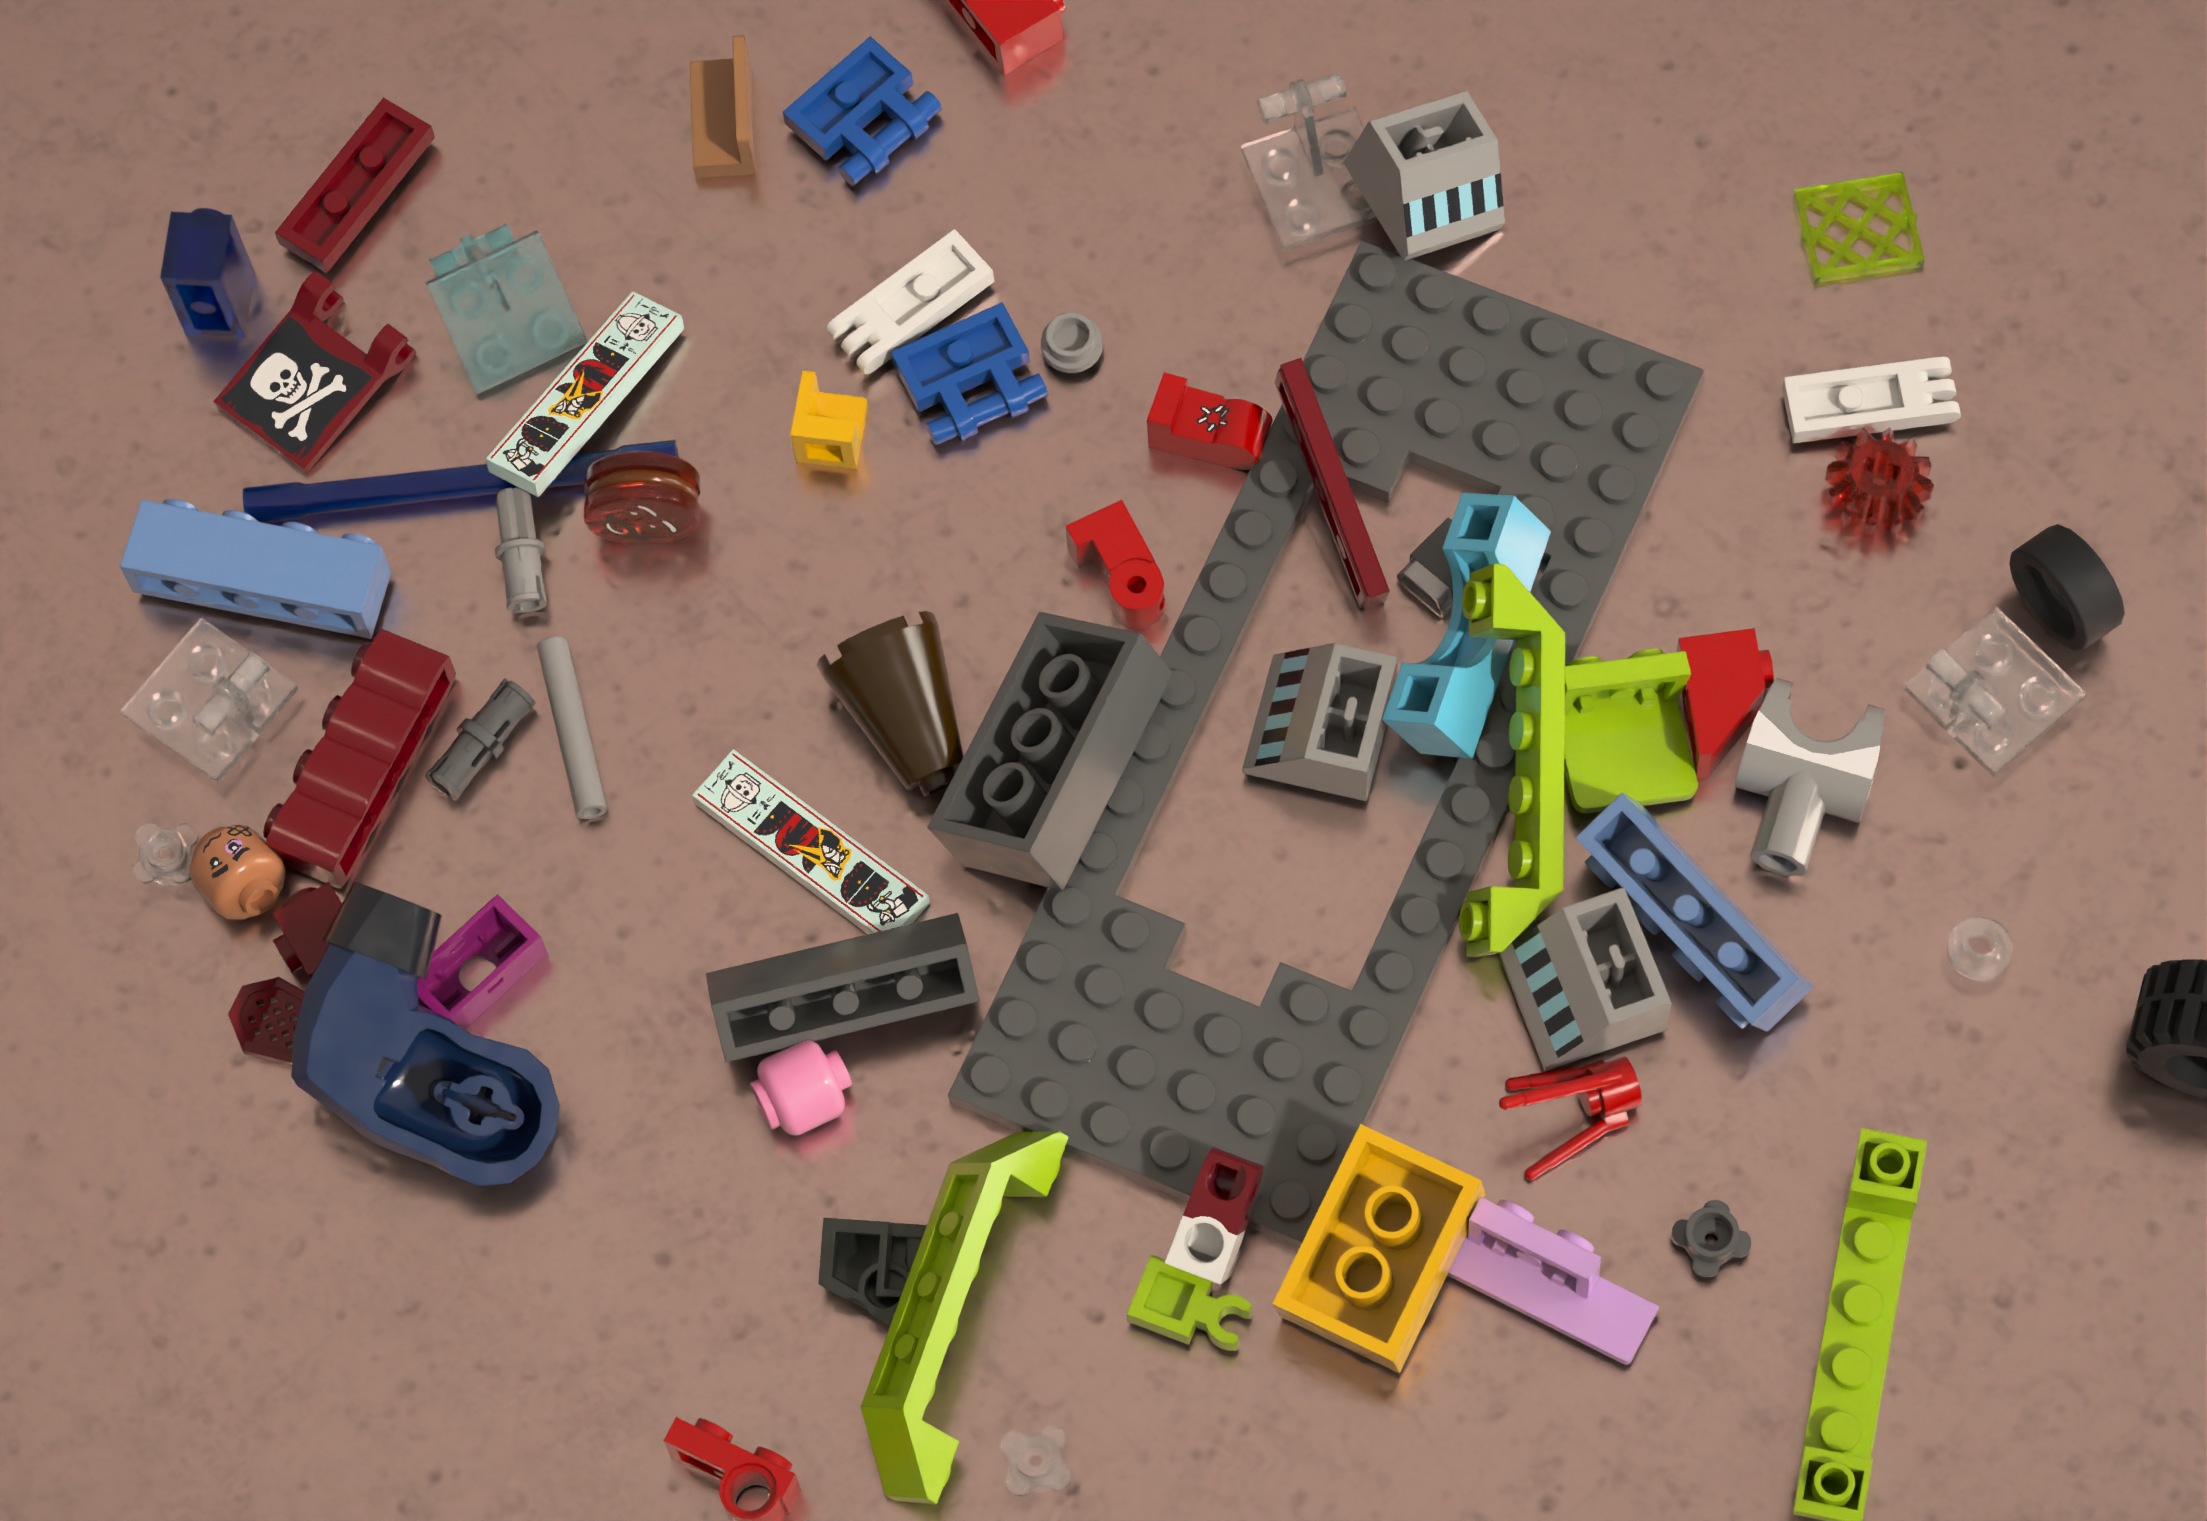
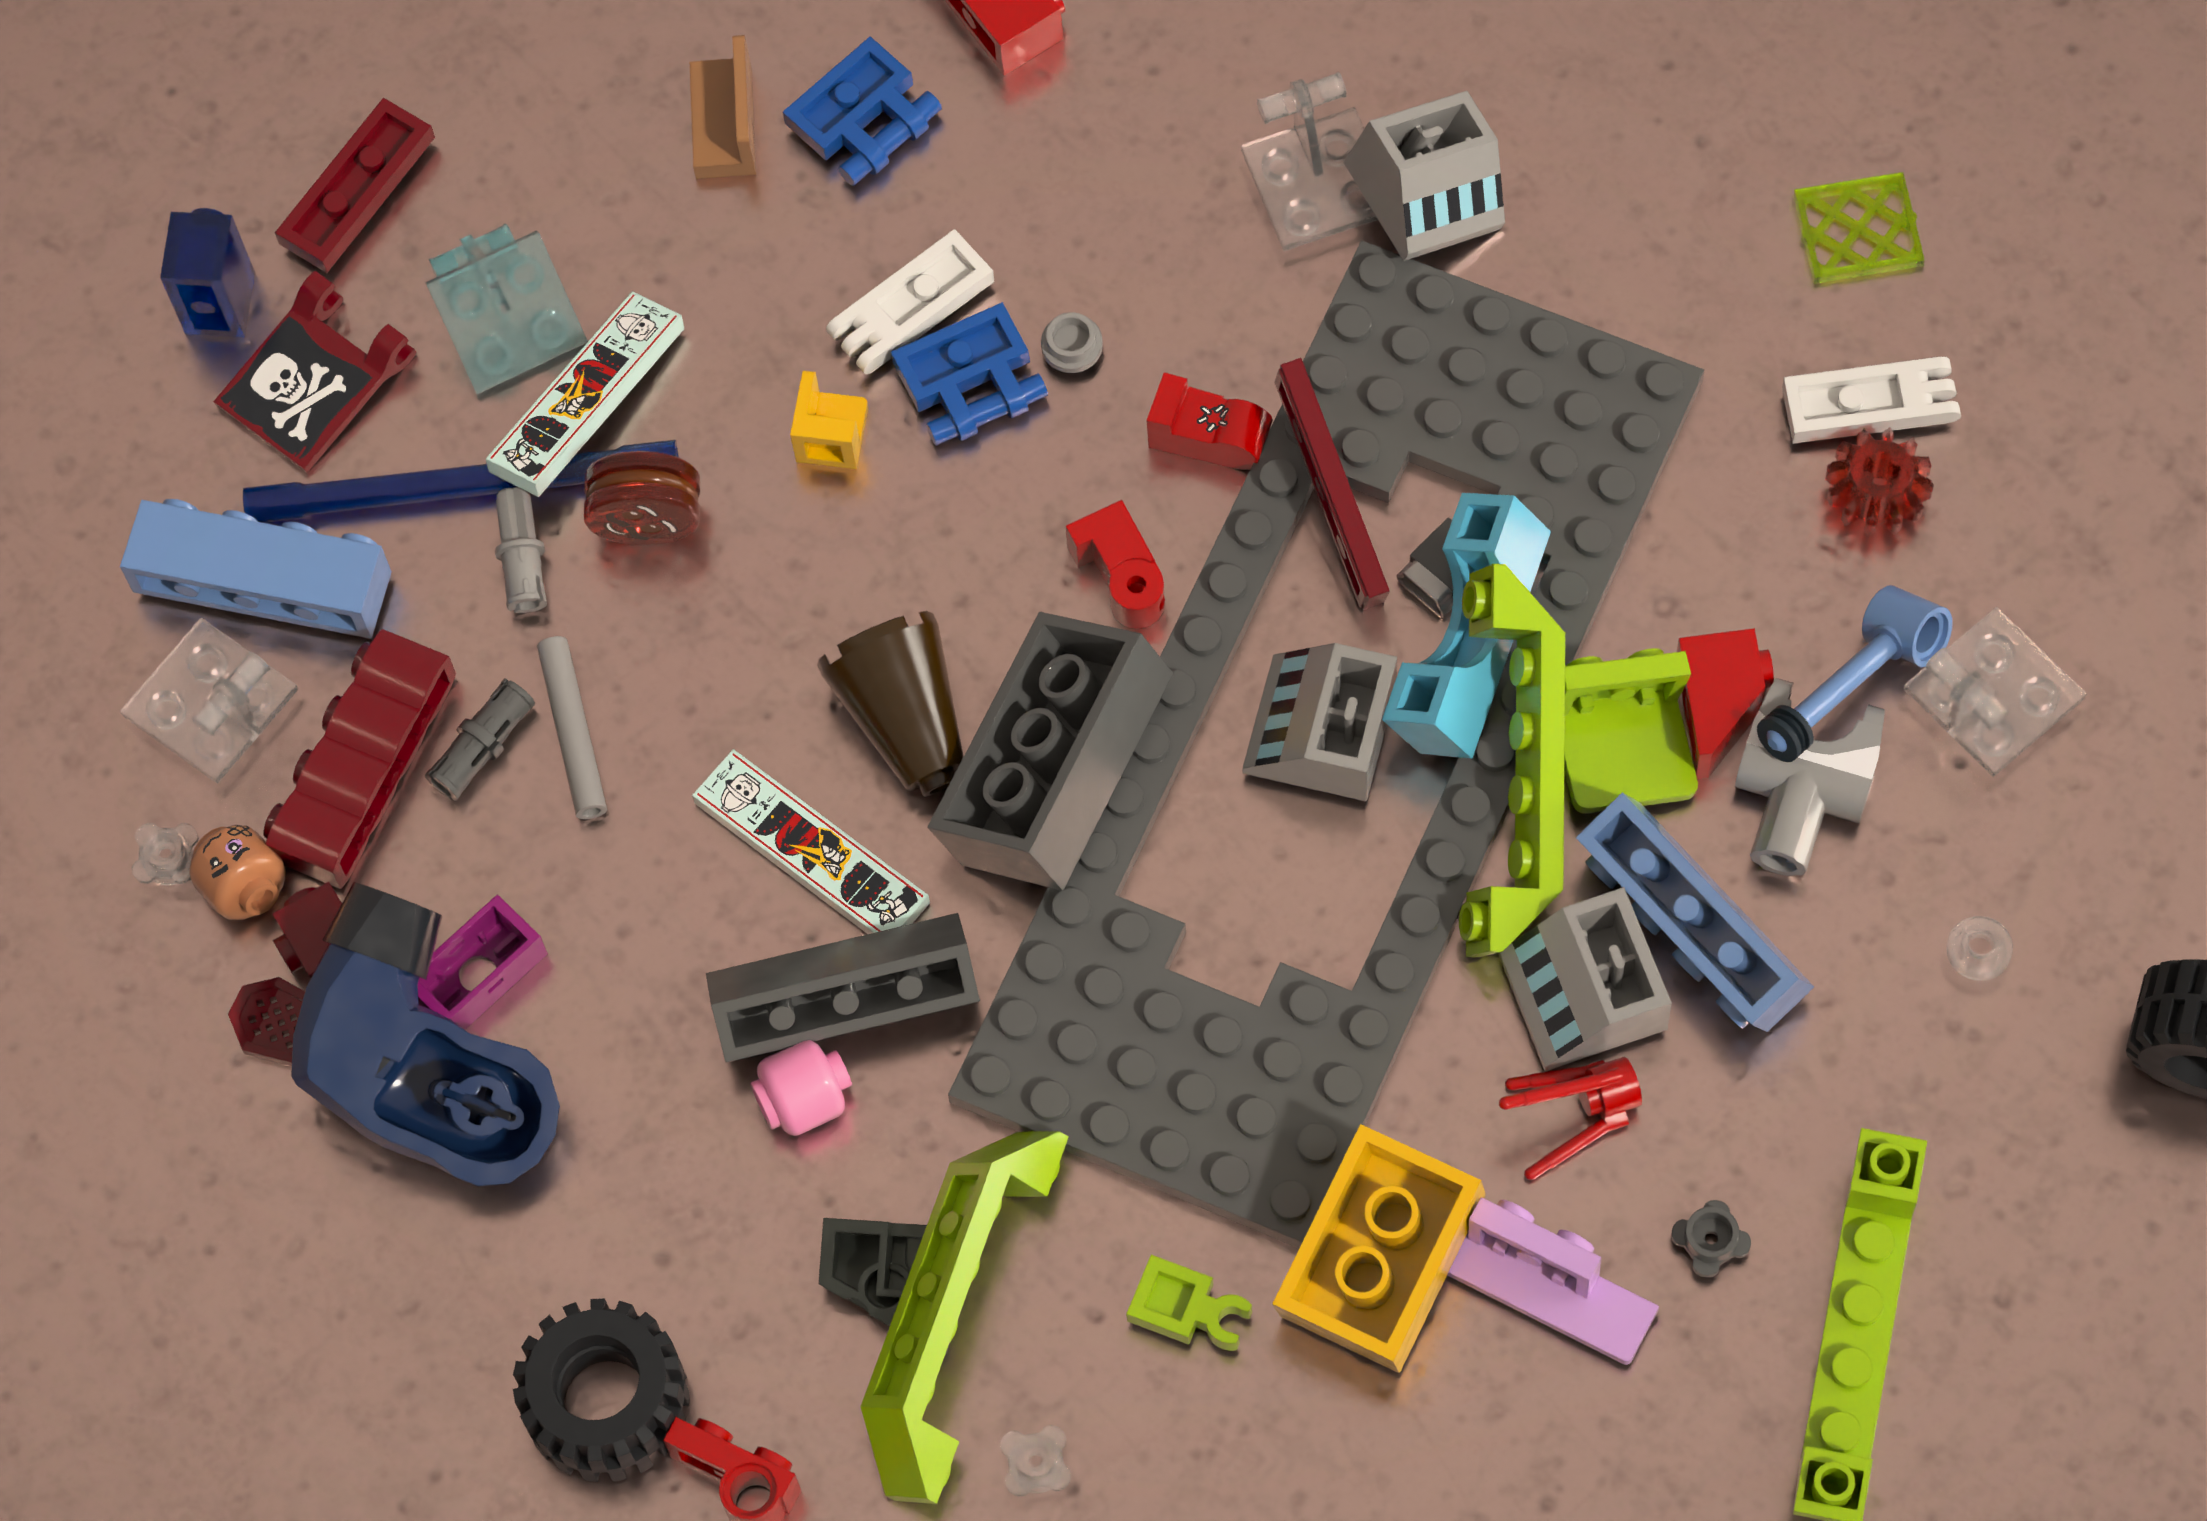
(577, 1344): none -> black tyre
(1216, 1217): leg -> none
(1894, 628): none -> medium blue piece
(2067, 587): black tyre -> none

